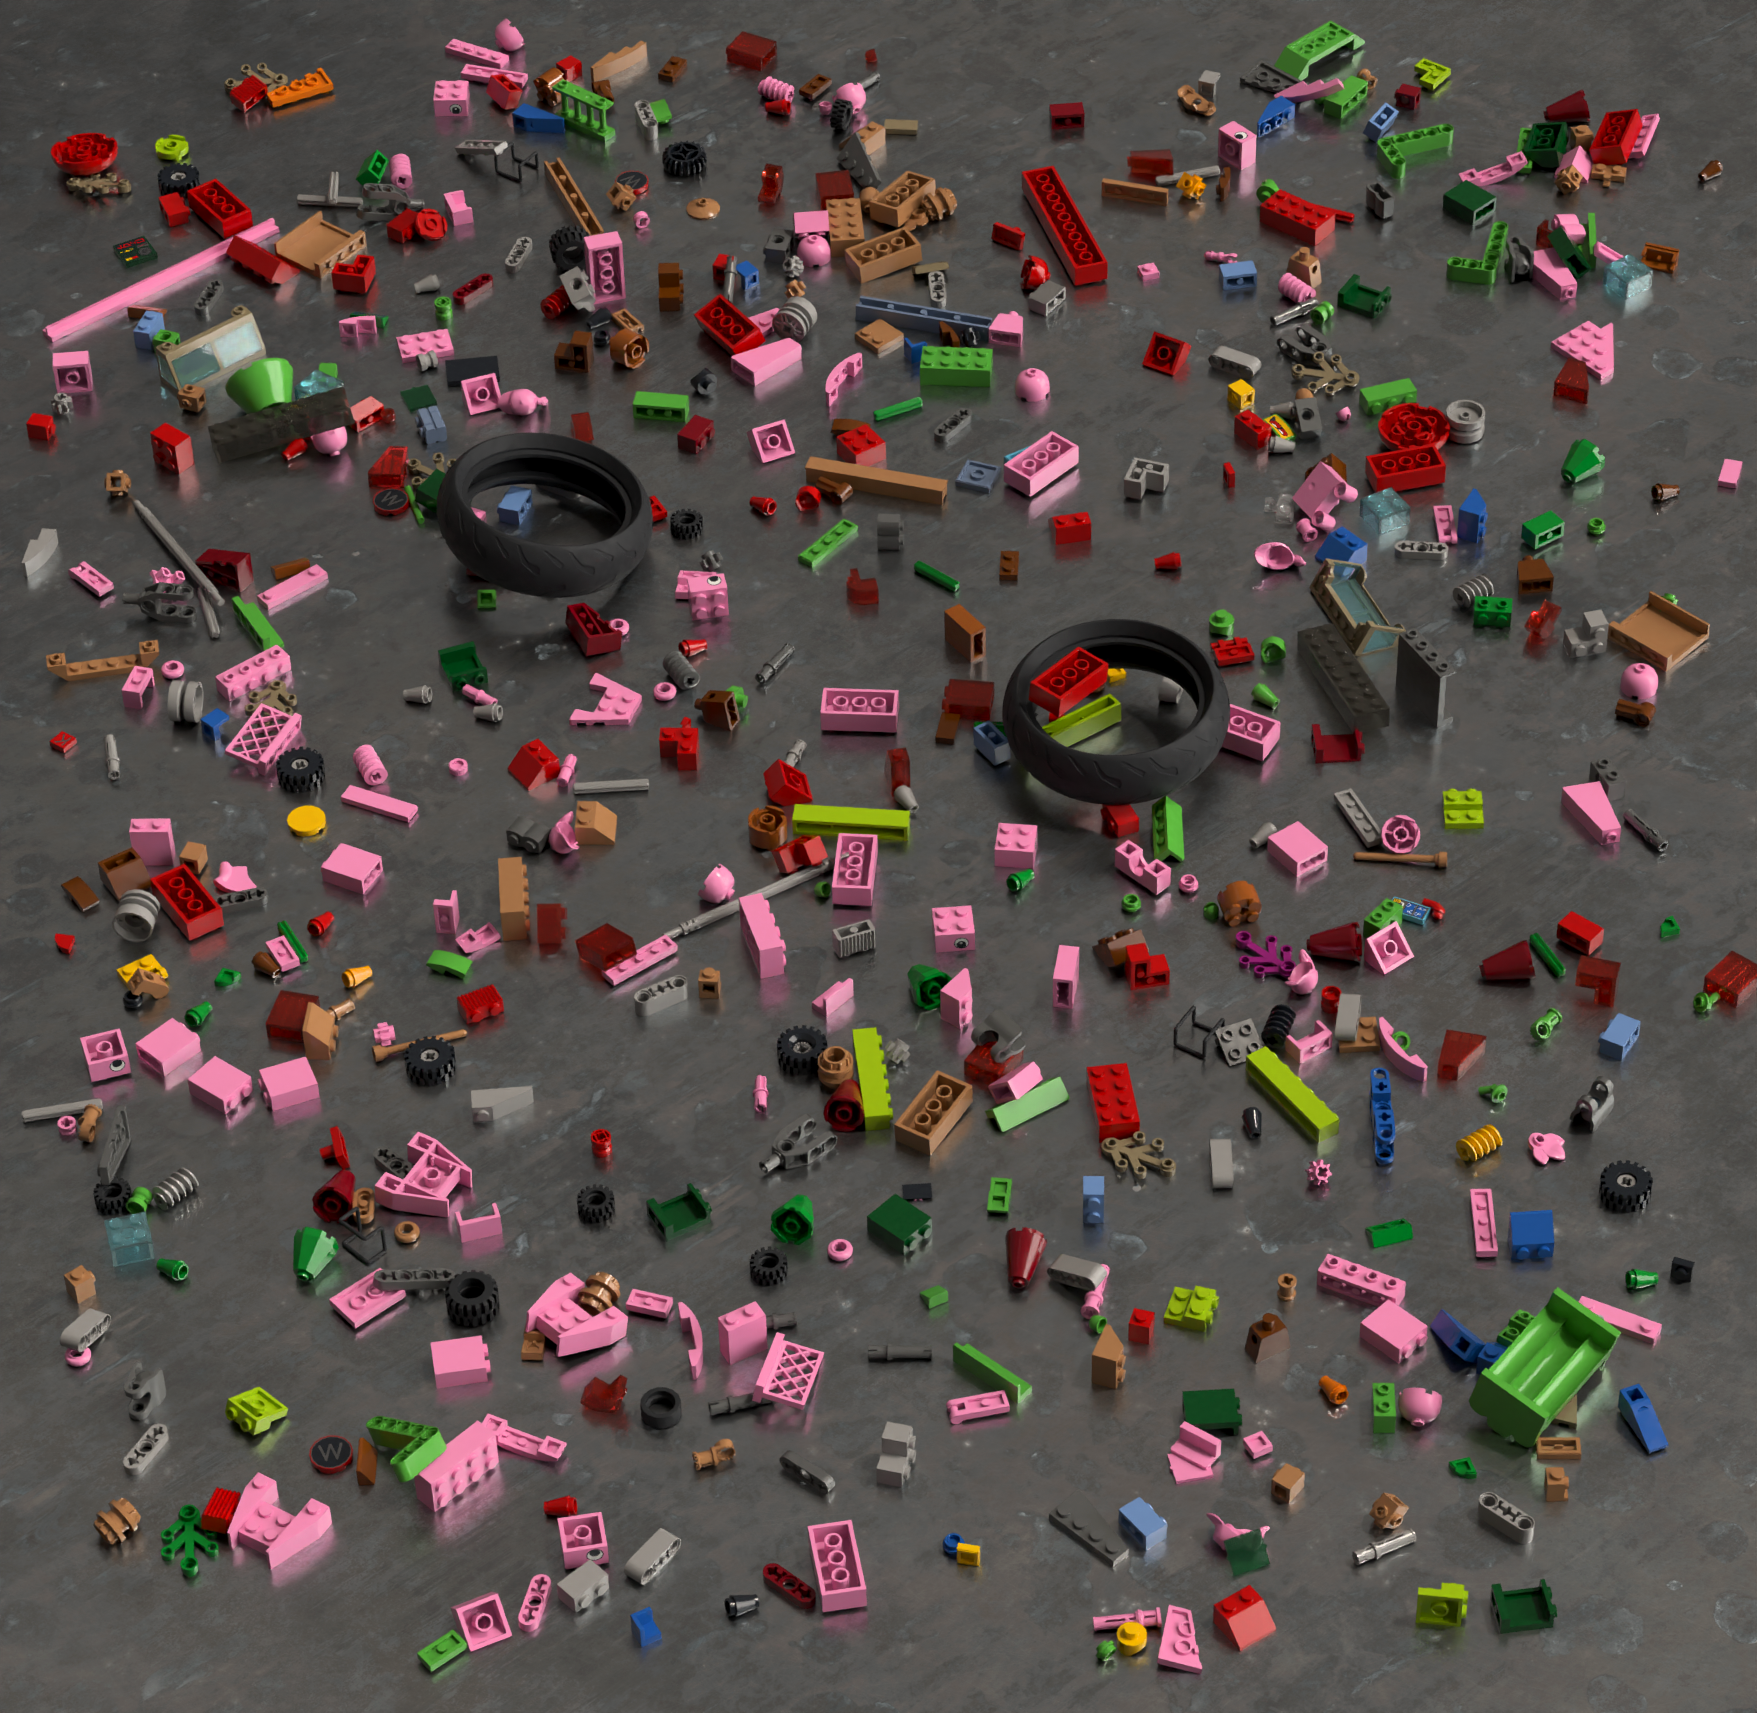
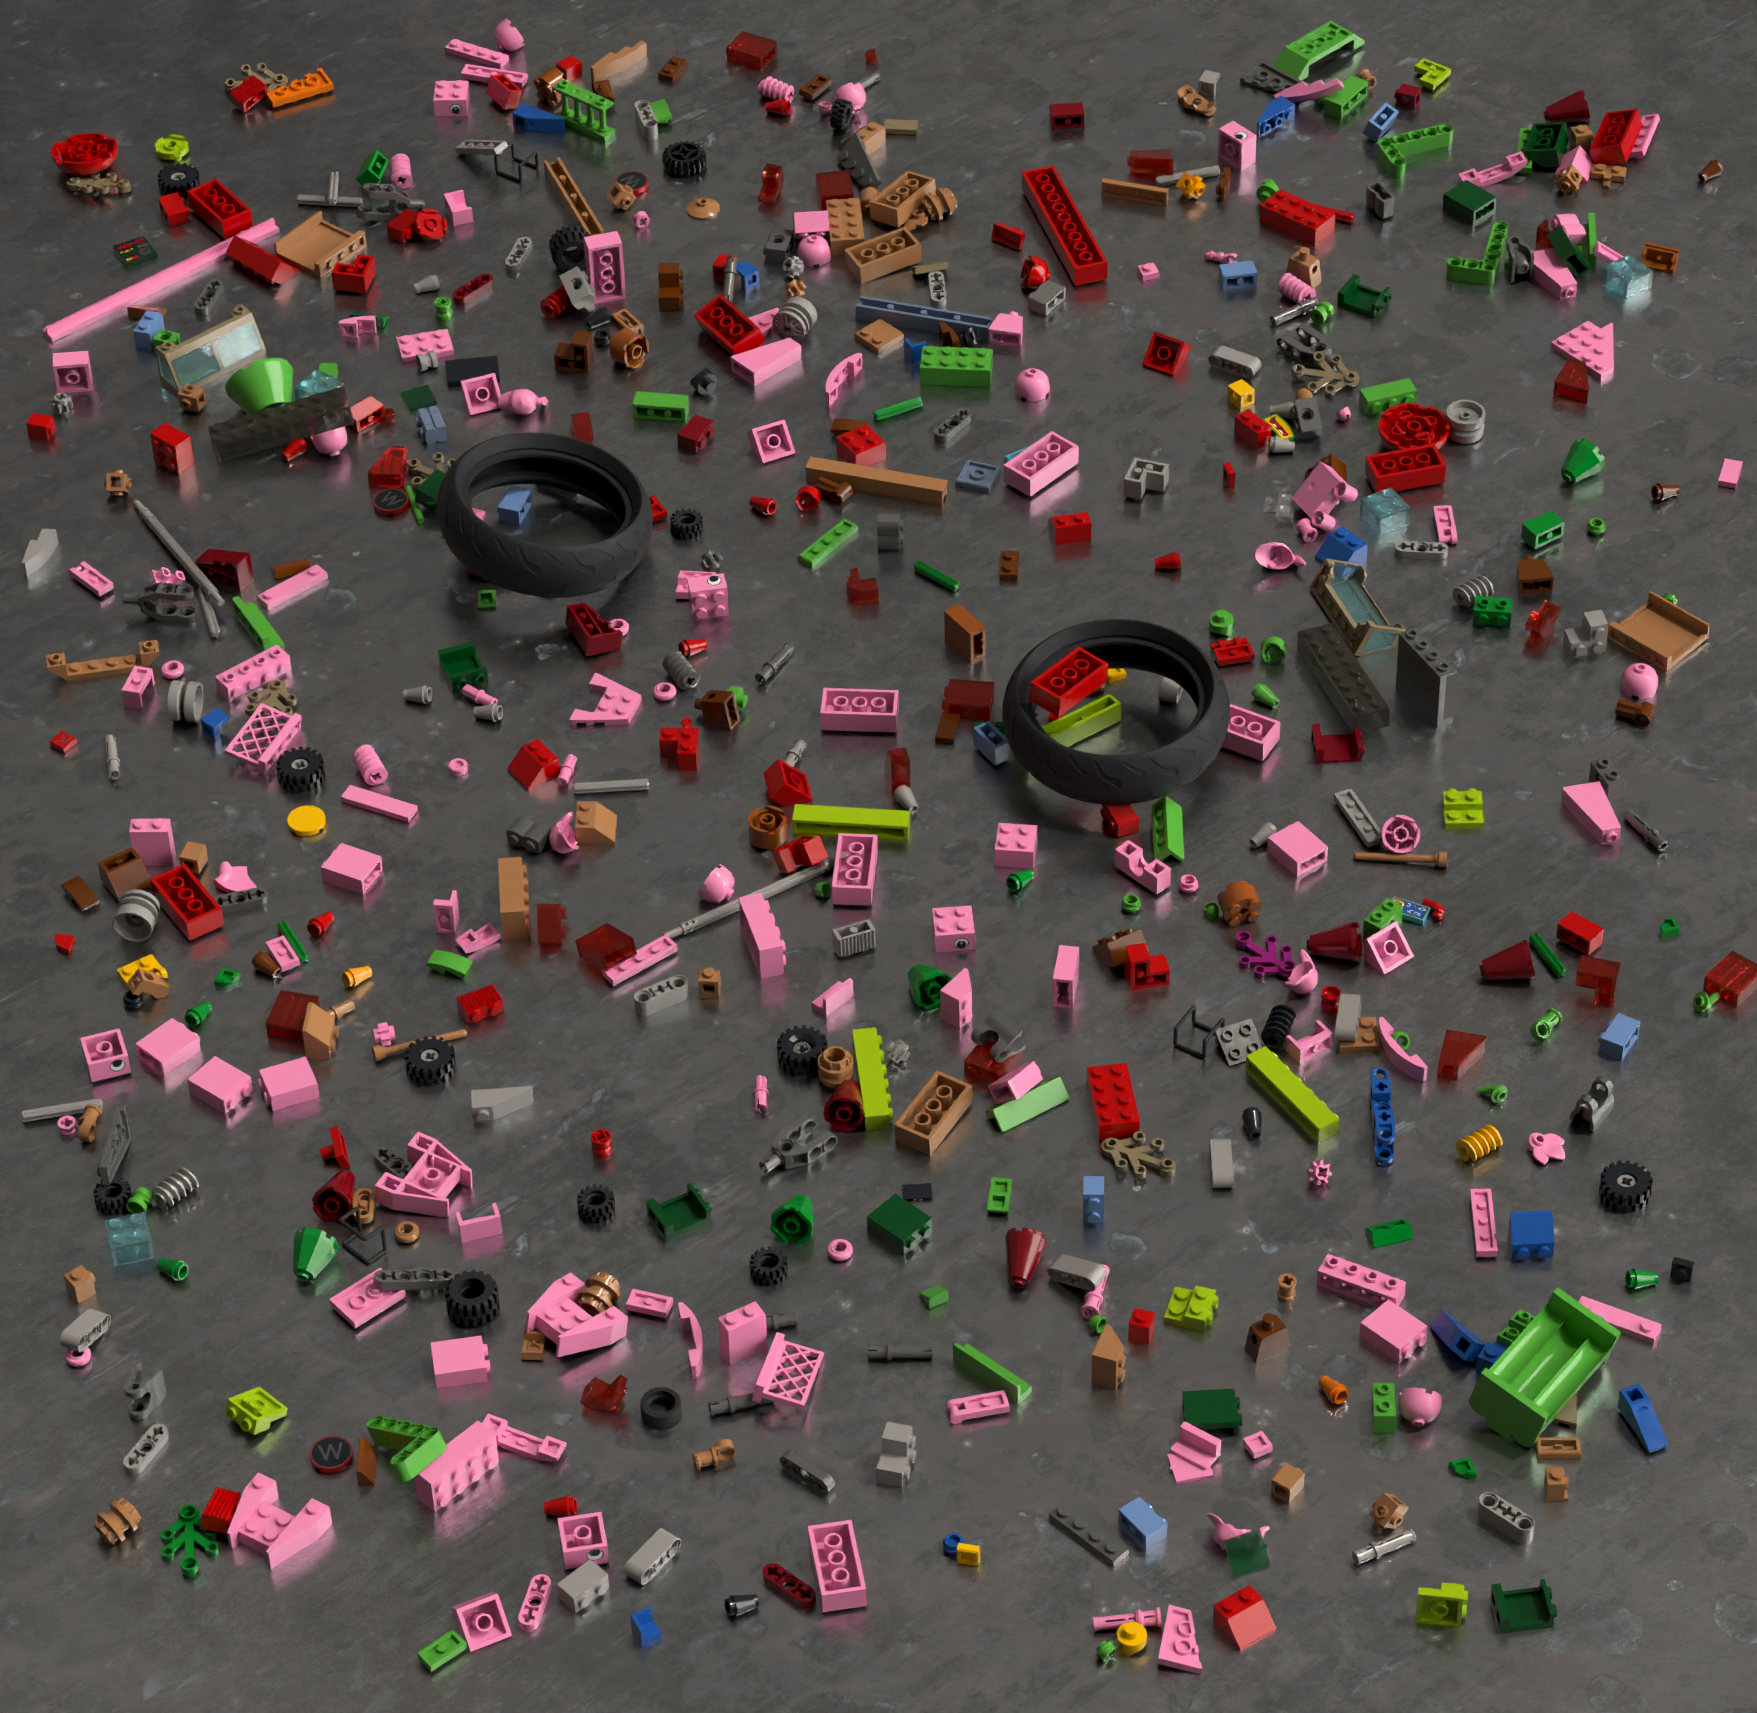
(1472, 518): blue slope -> none

